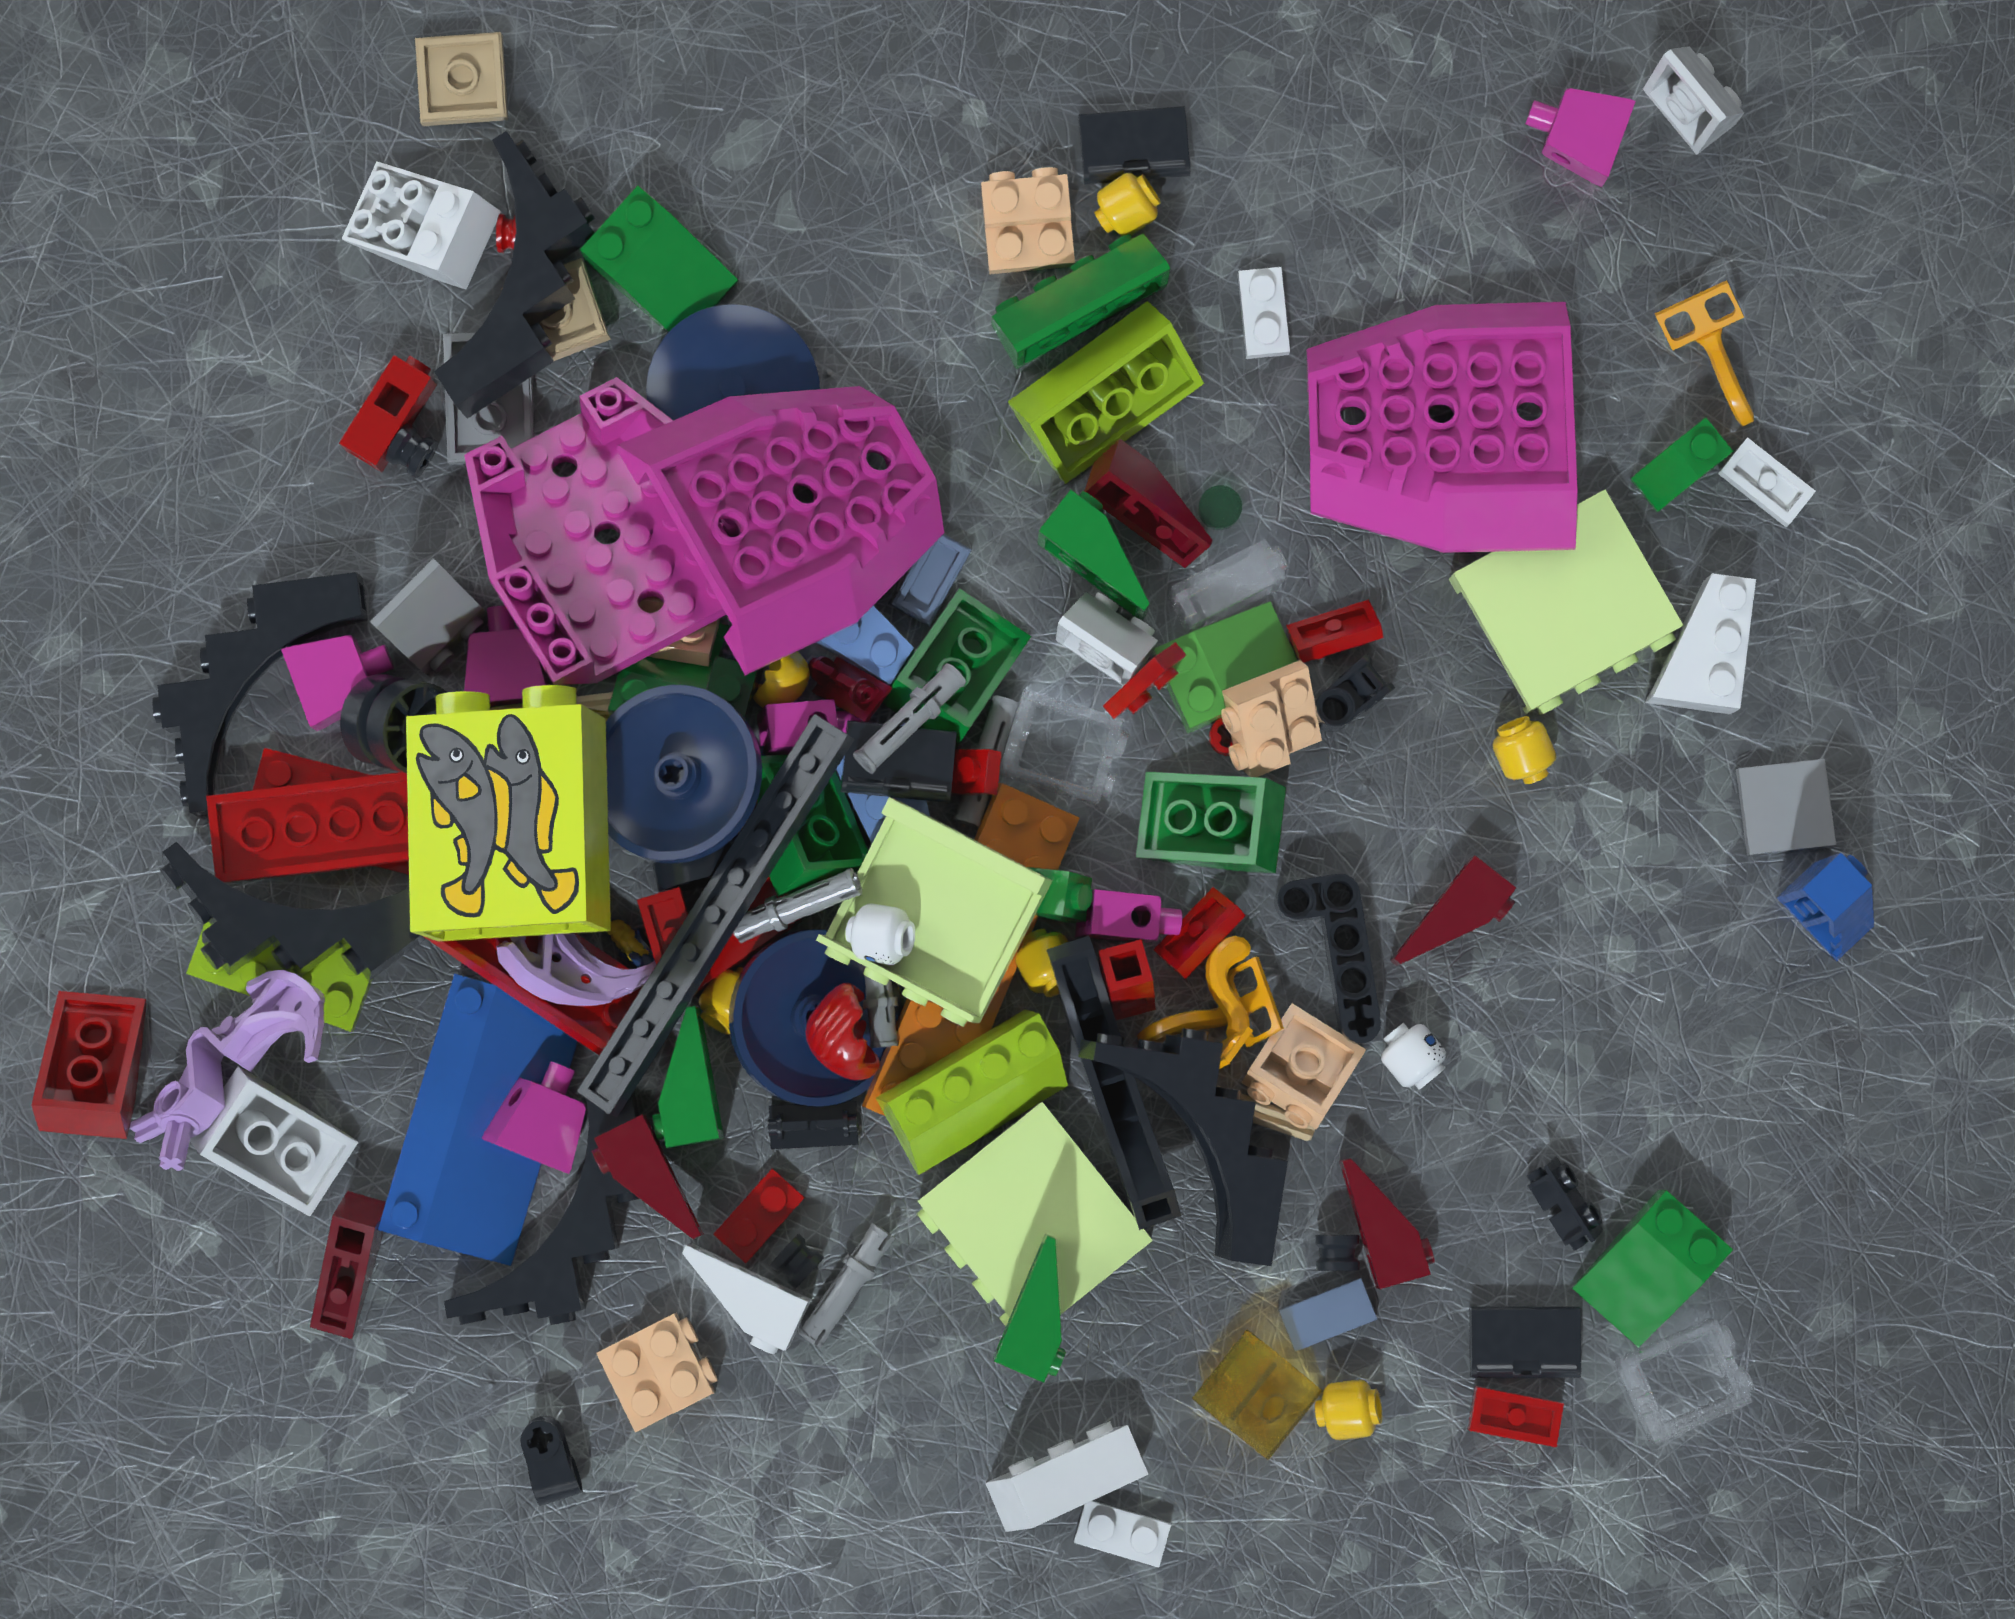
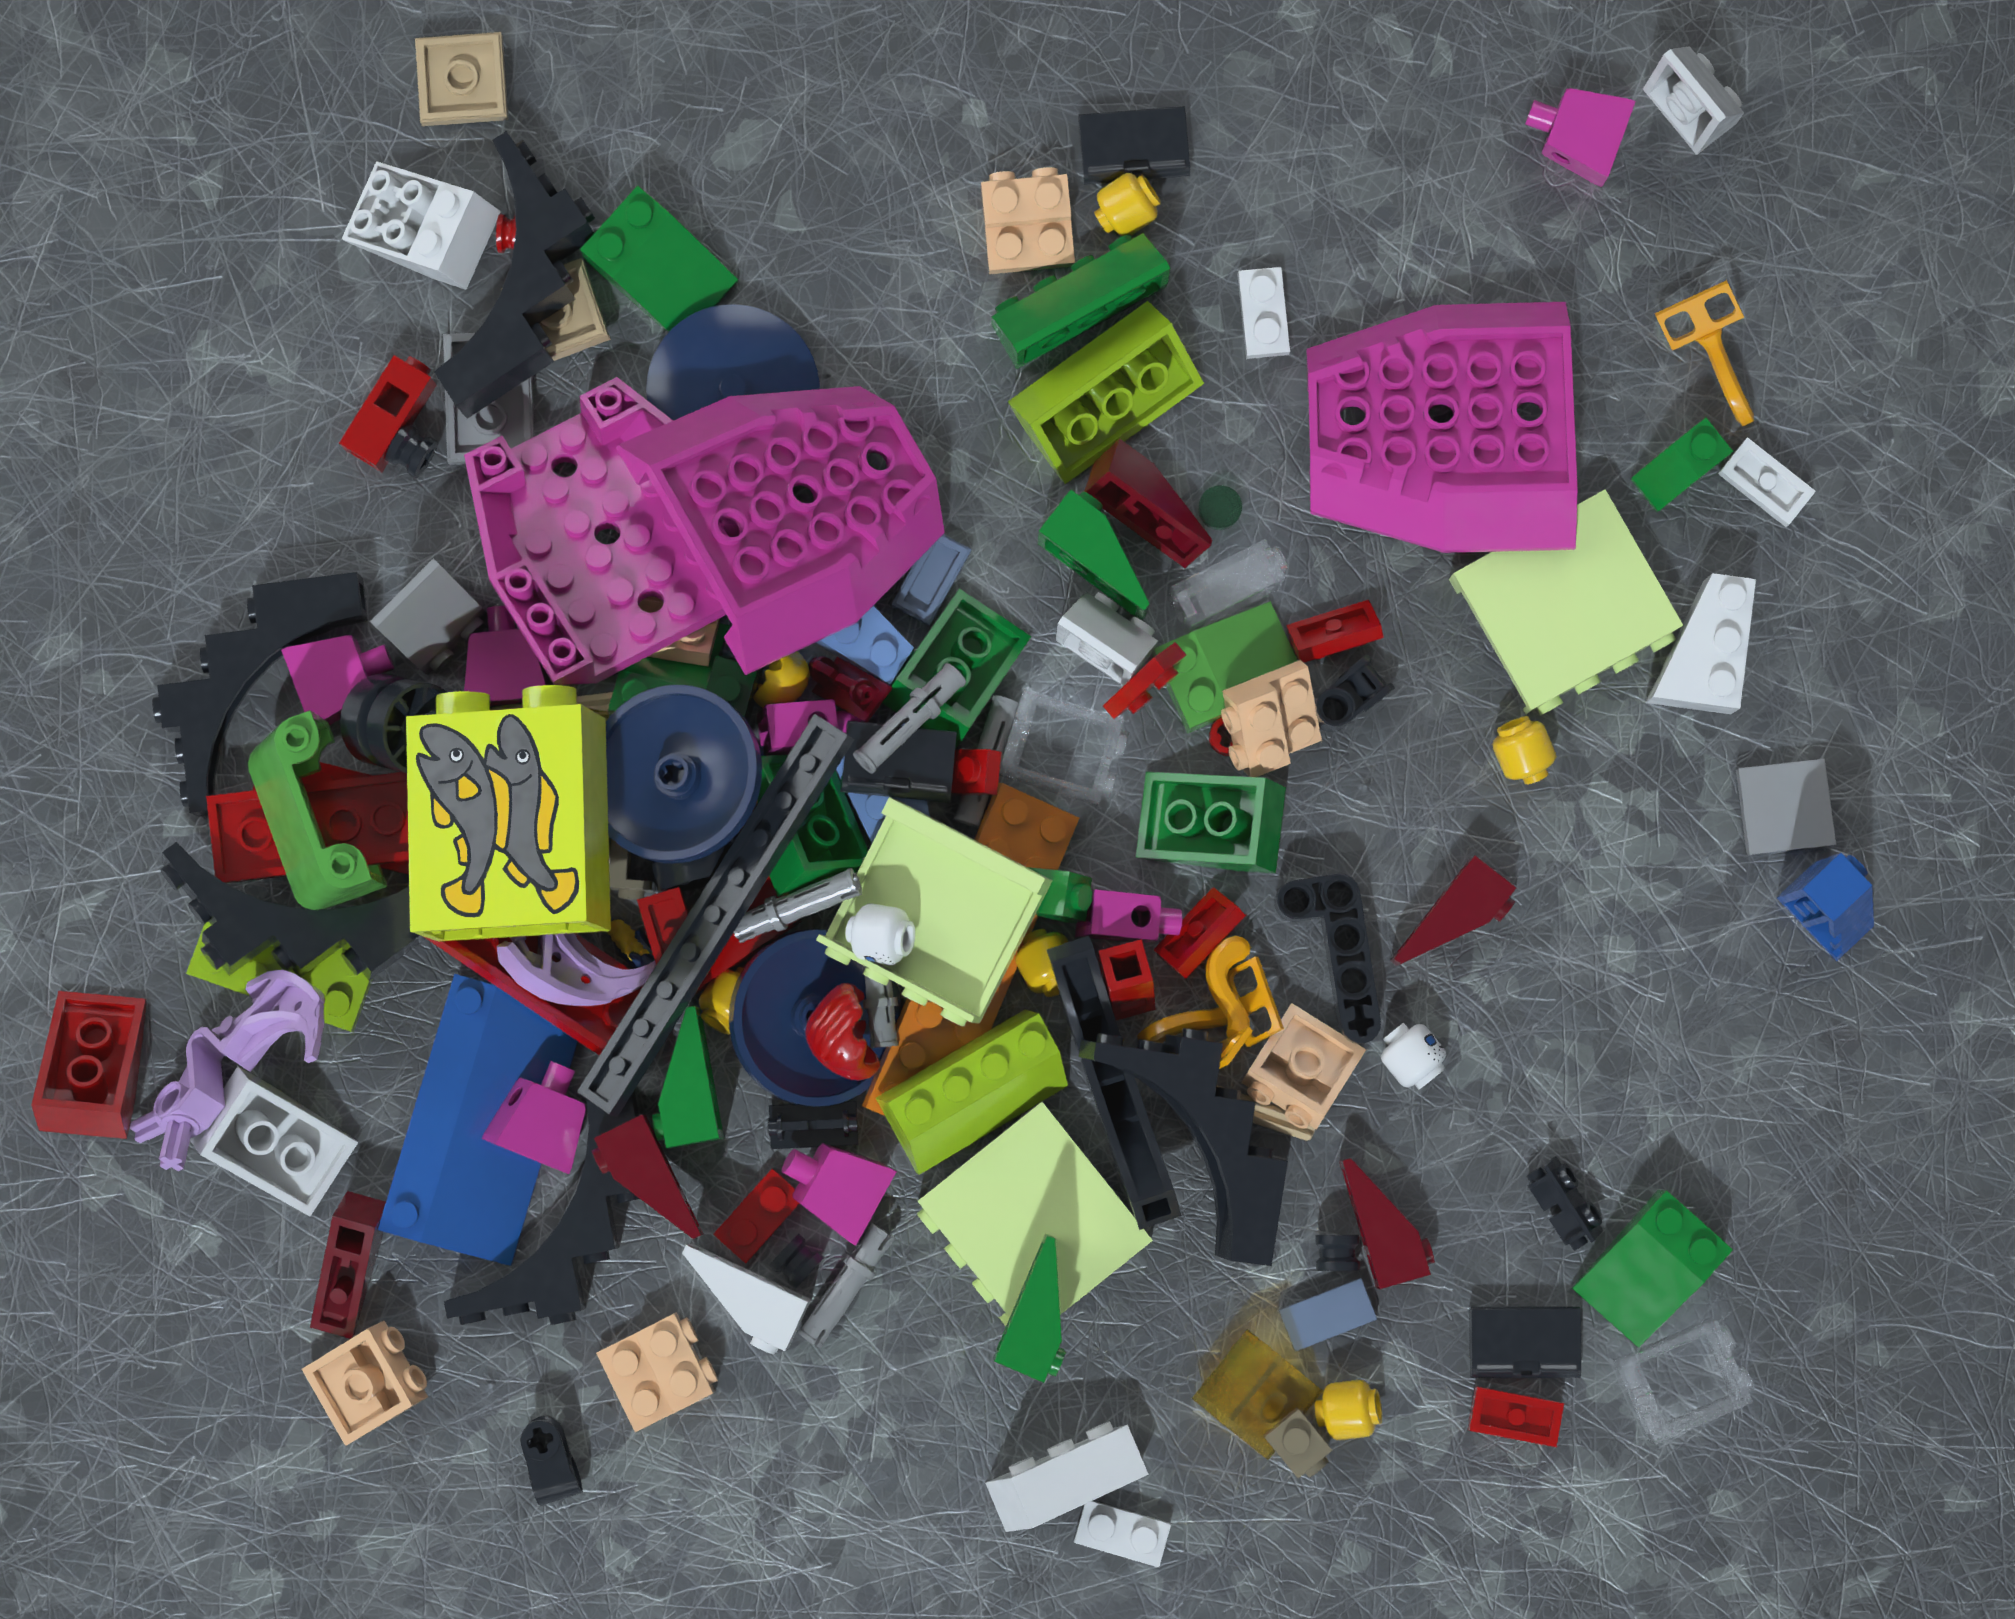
(316, 874): none -> bright green windscreen
(366, 1381): none -> light nougat plate
(620, 872): none -> dark tan bracket
(839, 1187): none -> dark pink torso
(1298, 1444): none -> dark tan bracket

